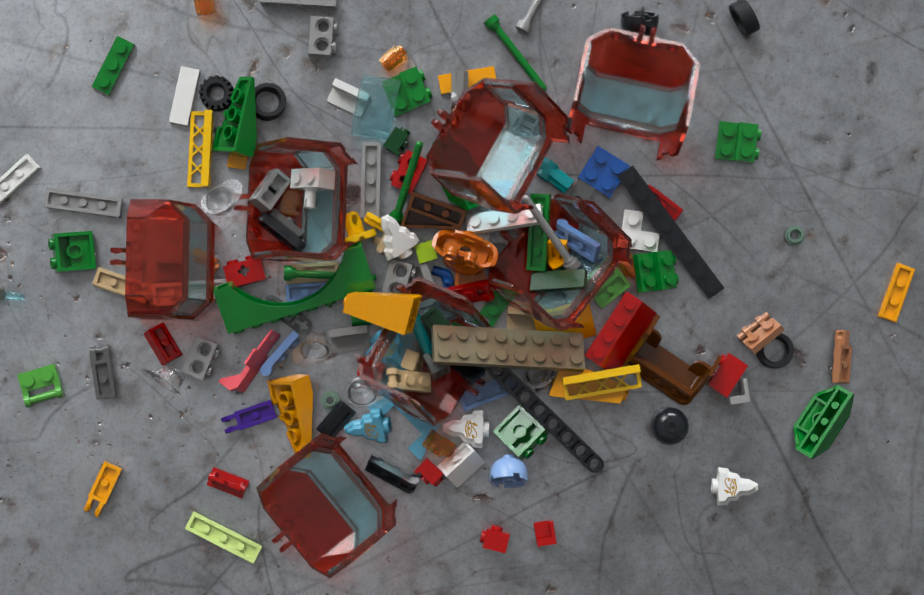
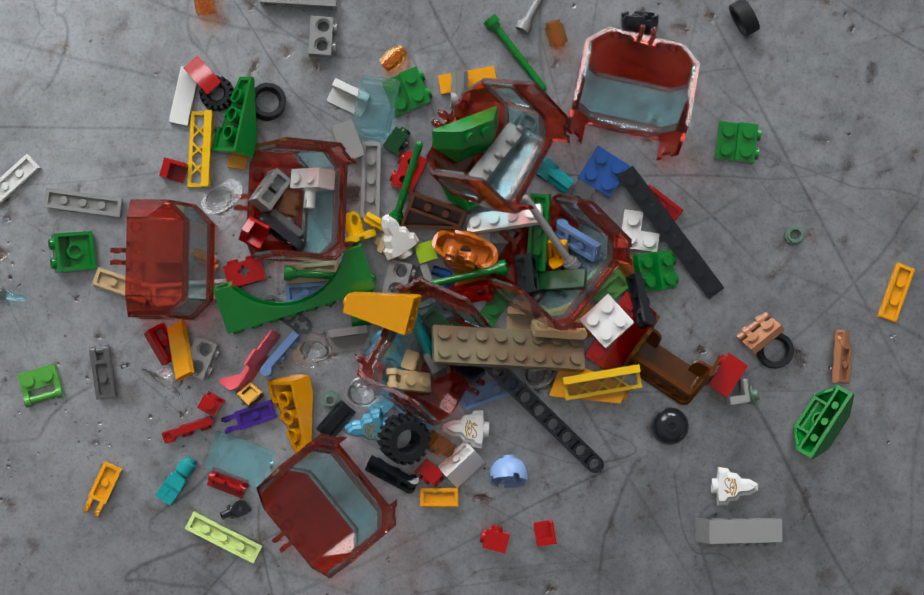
(113, 65): green plate -> none
(173, 170): none -> red panel
(176, 481): none -> teal piece
(180, 350): none -> light orange tile
(187, 429): none -> red hinge
(202, 75): none -> slope
(211, 404): none -> red brick
(233, 512): none -> black piece
(238, 459): none -> clear light blue piece
(250, 394): none -> pearl gold tile
(254, 233): none -> red panel
(348, 135): none -> light grey panel
(416, 445): none -> black tyre
(438, 497): none -> light orange plate
(467, 136): none -> green wedge
(498, 152): none -> light grey hinge
(500, 267): none -> green piece
(521, 432): plate -> none
(527, 273): none -> black hinge
(541, 330): none -> tan plate
(556, 34): none -> clear orange brick
(606, 321): none -> white plate
(640, 300): none -> black plate
(738, 530): none -> light grey wedge
(754, 395): none -> sand green plate

